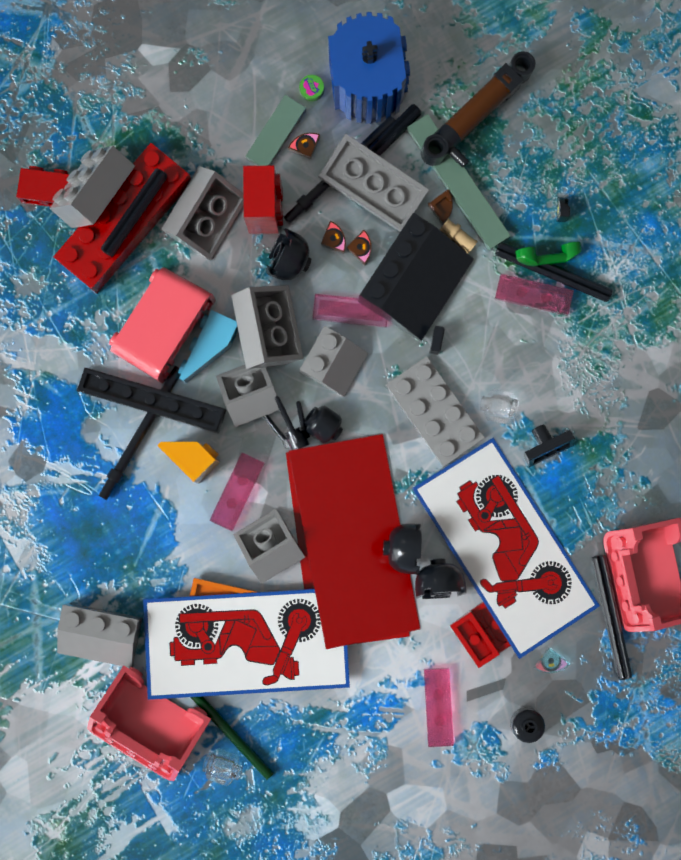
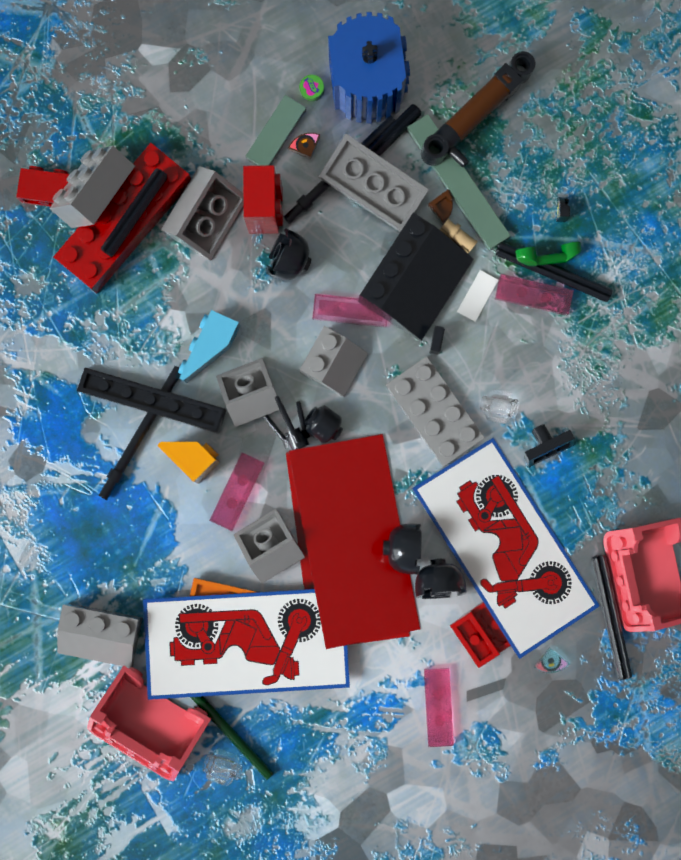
(161, 323): coral windscreen -> none
(267, 326): light grey brick -> none
(334, 238): reddish brown tile -> none
(361, 247): reddish brown tile -> none
(477, 295): none -> white sticker
(523, 717): black head -> none

